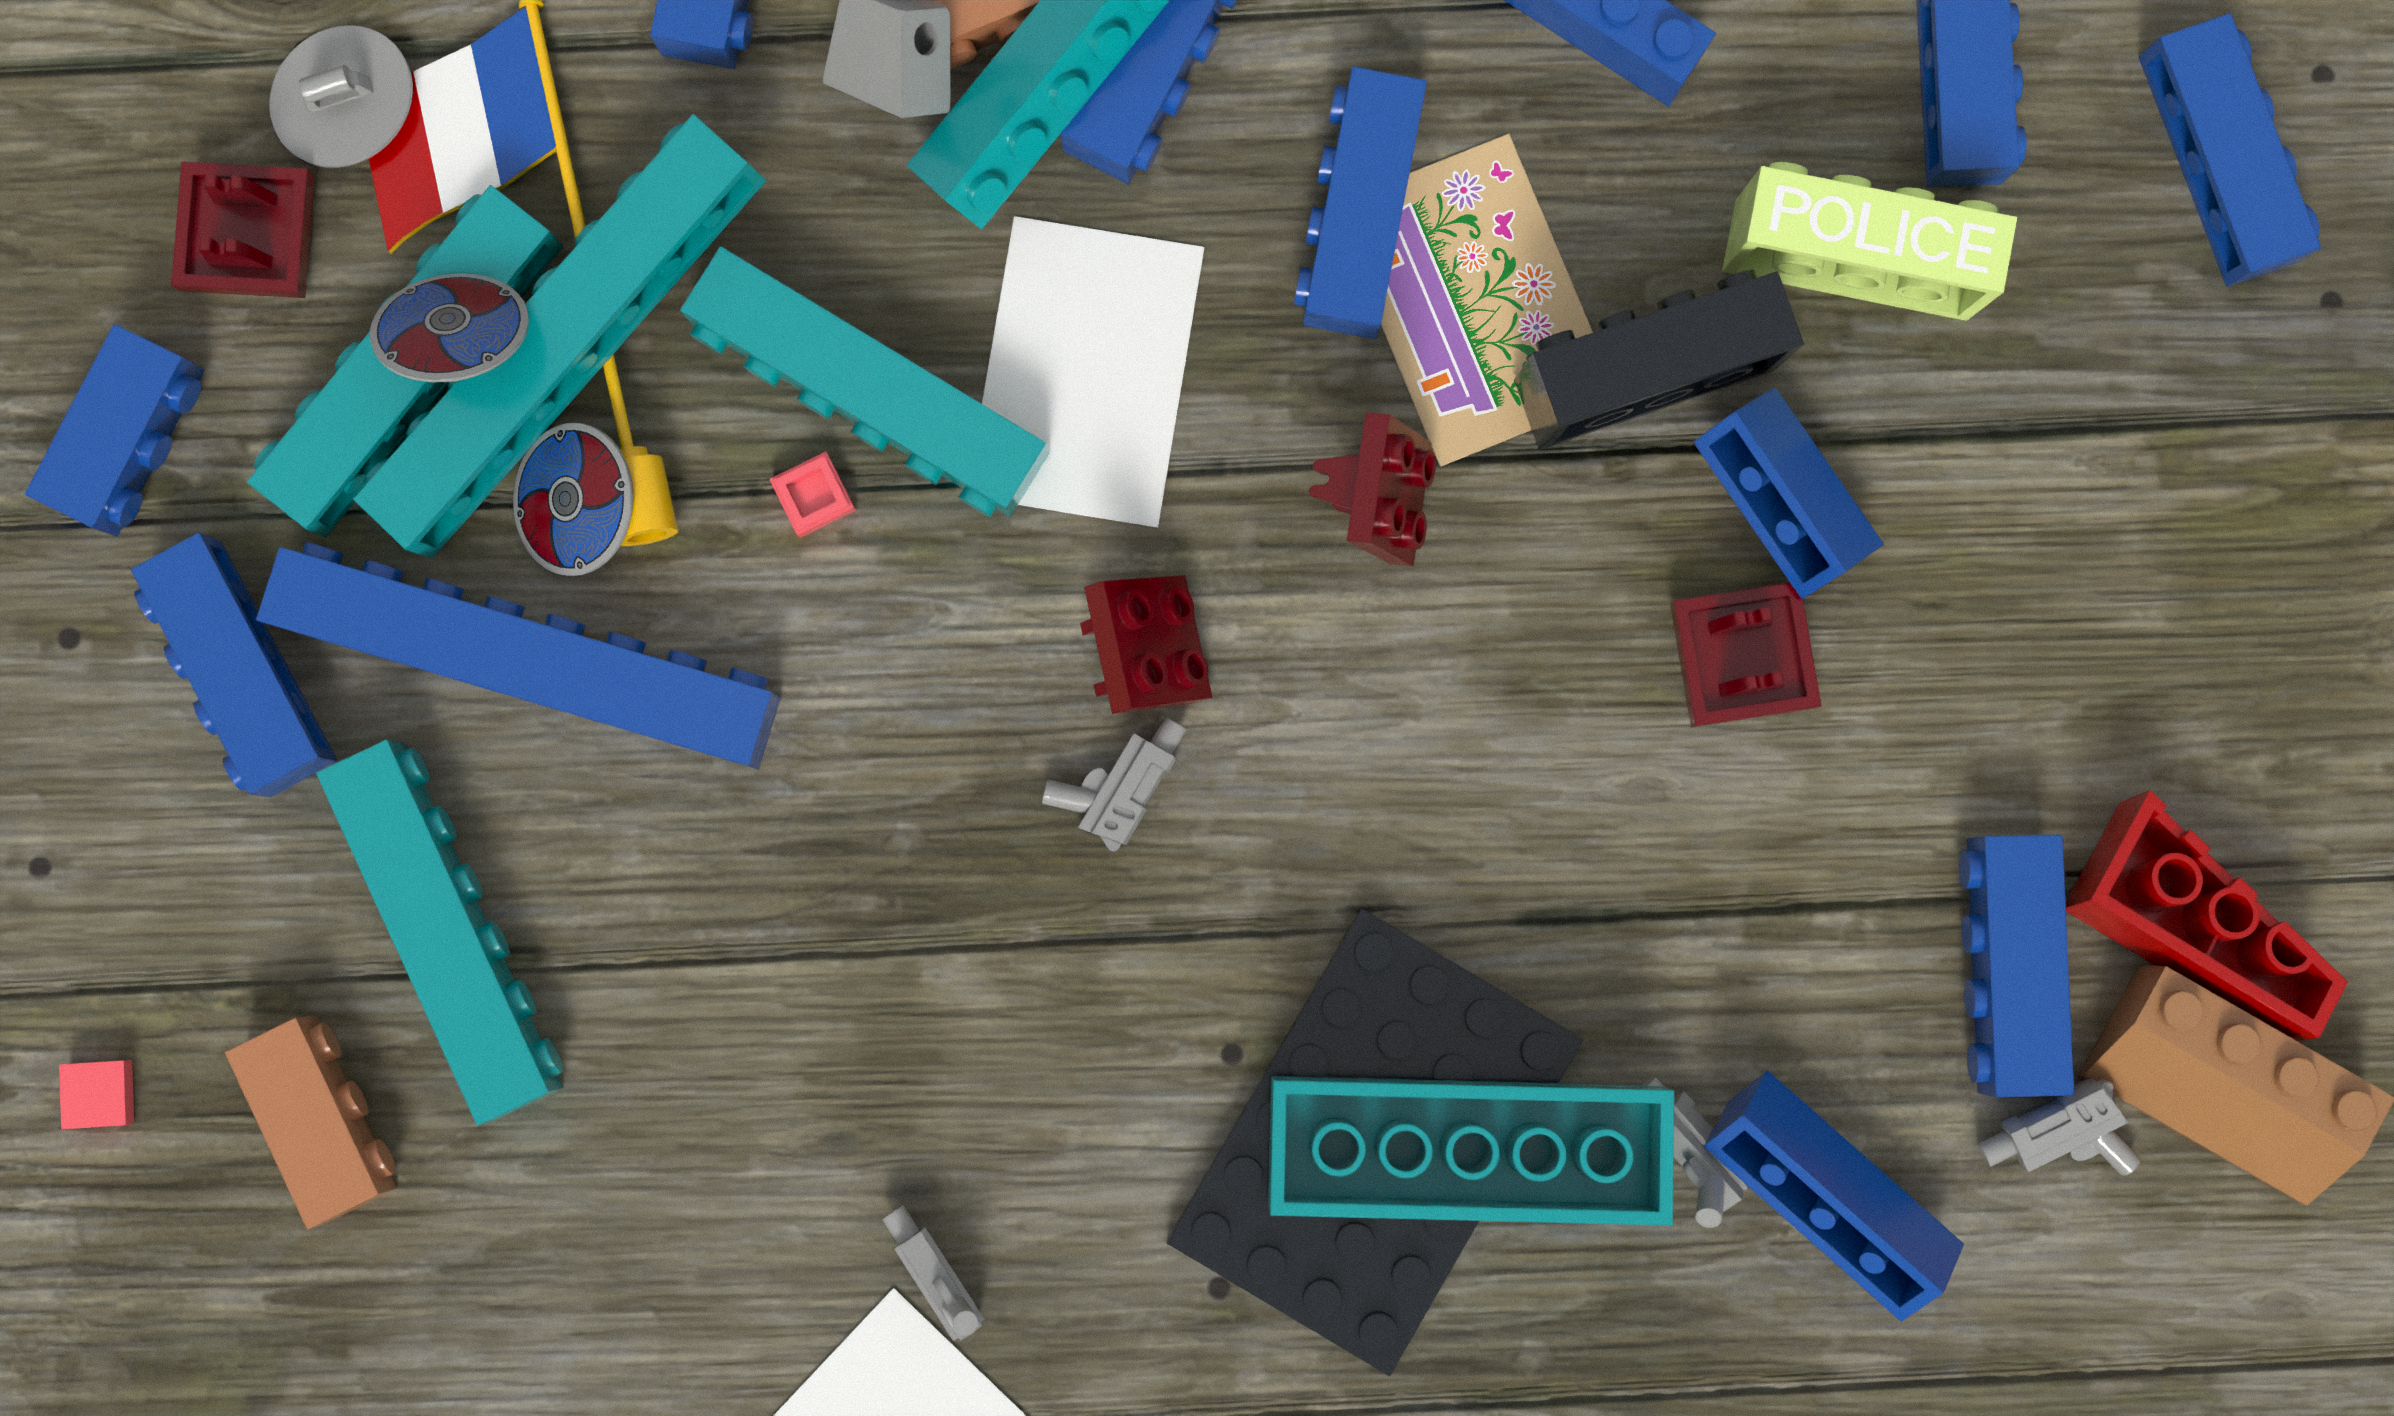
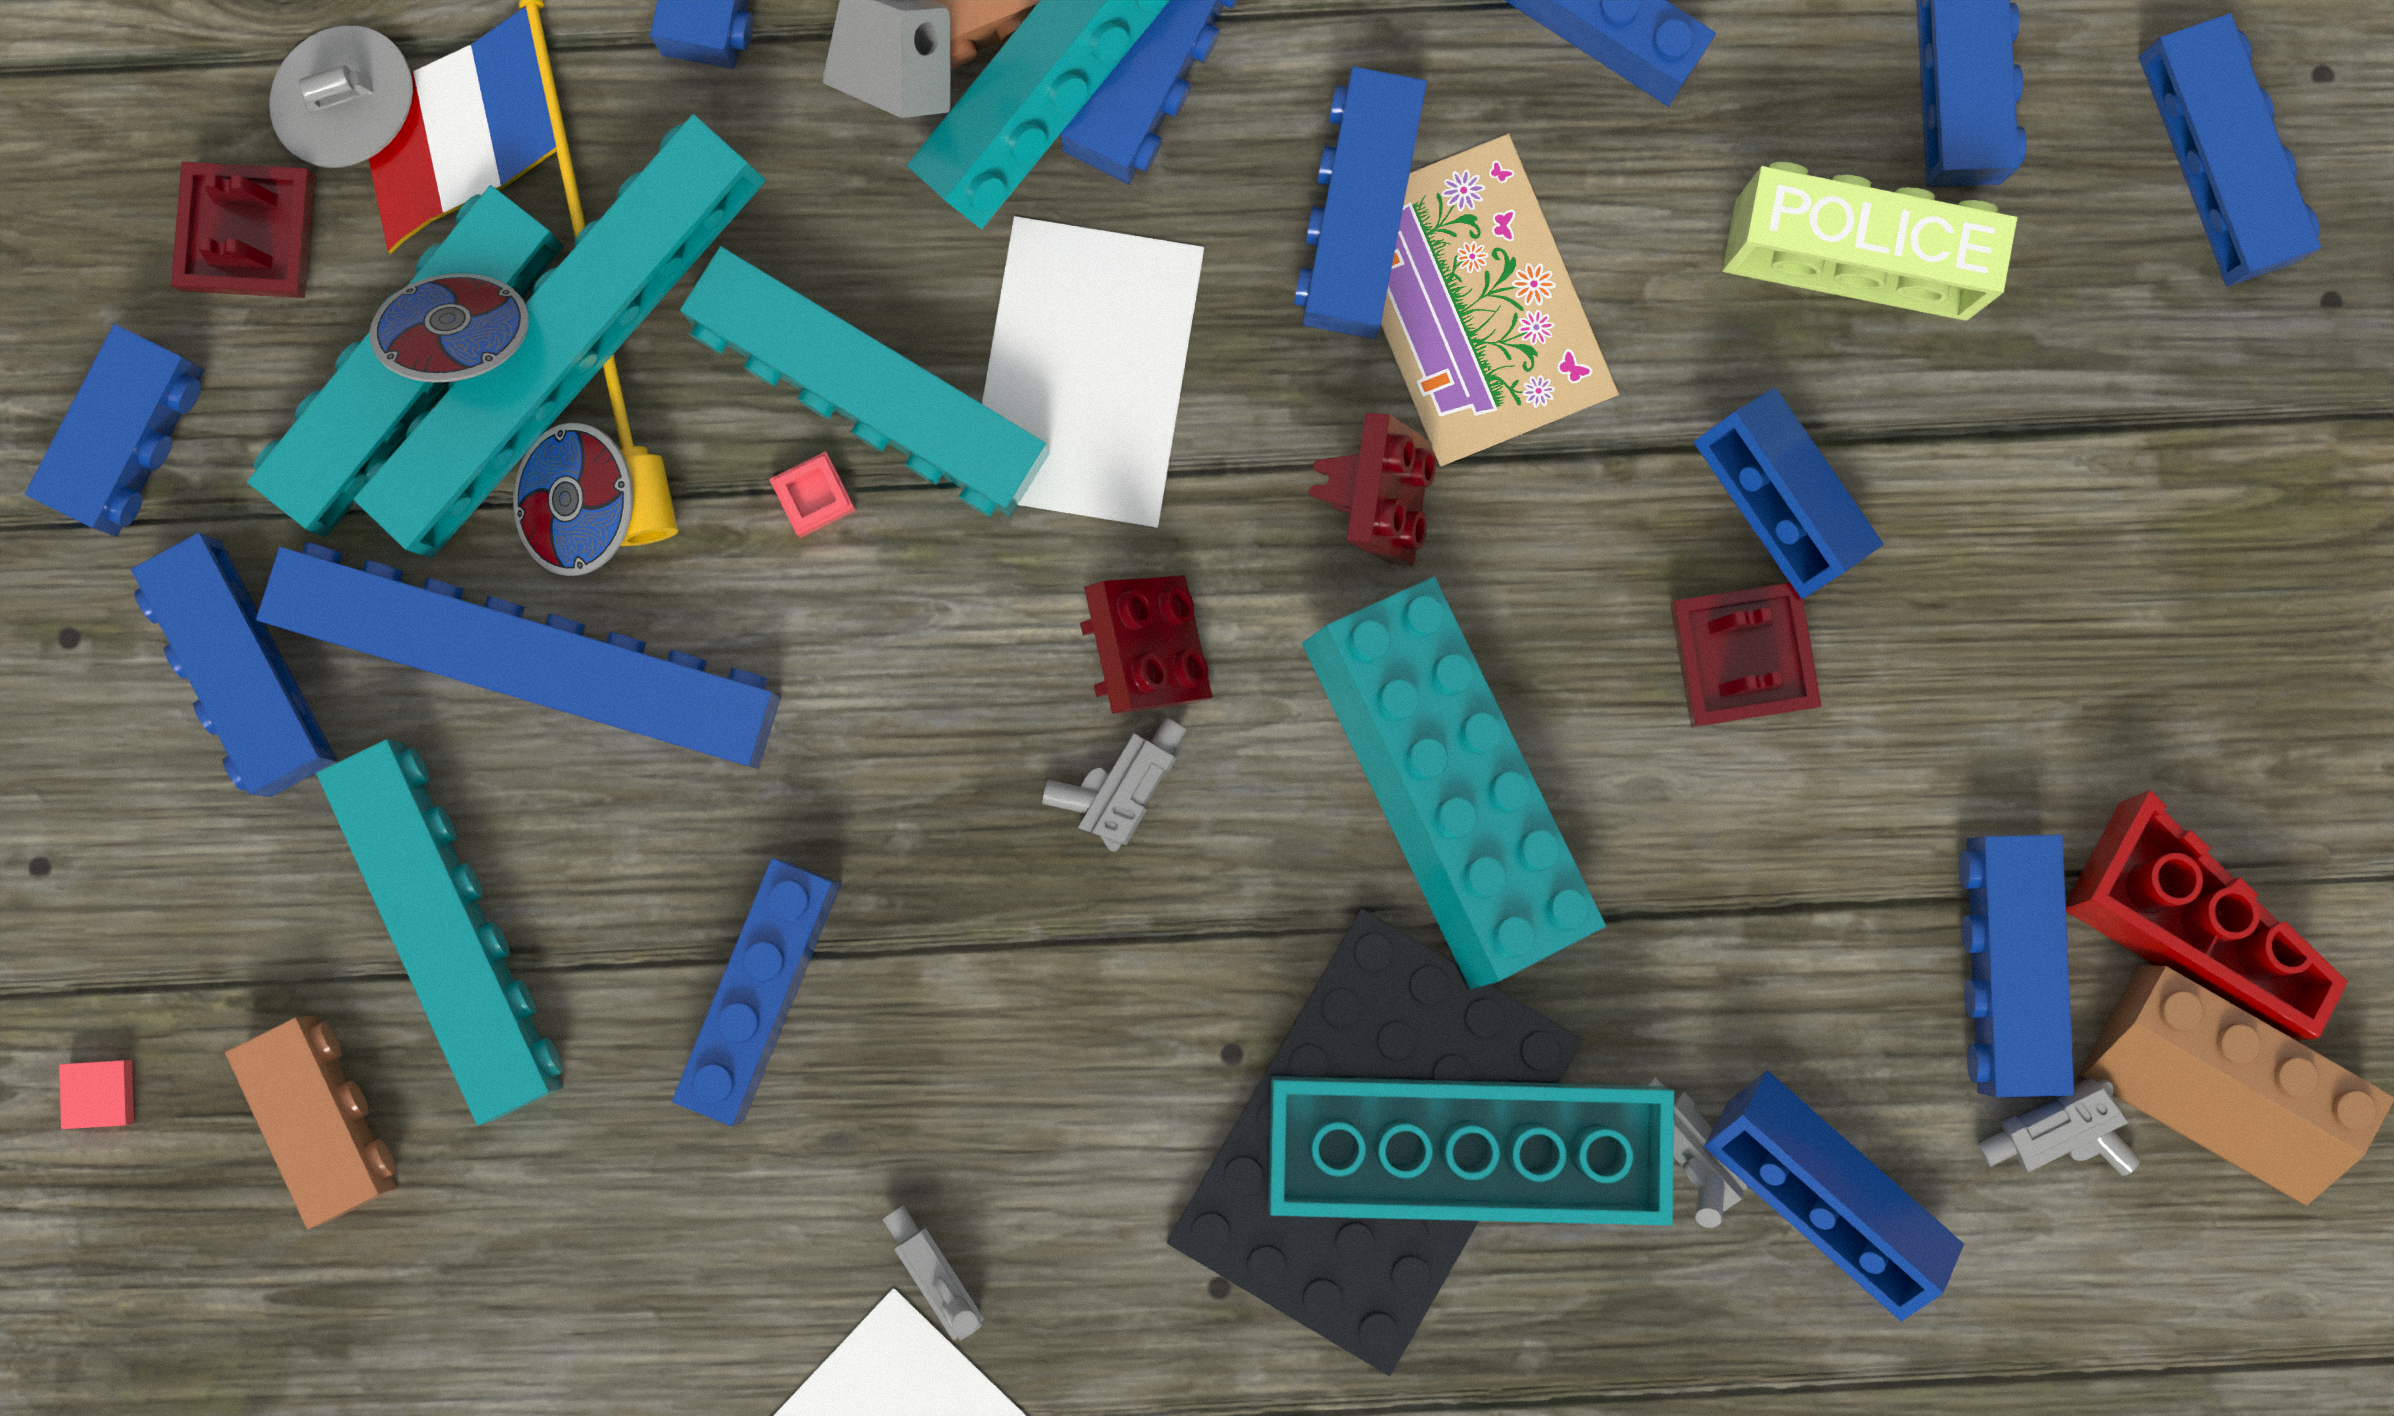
(756, 992): none -> blue brick
(1453, 784): none -> teal brick
(1657, 358): black brick -> none

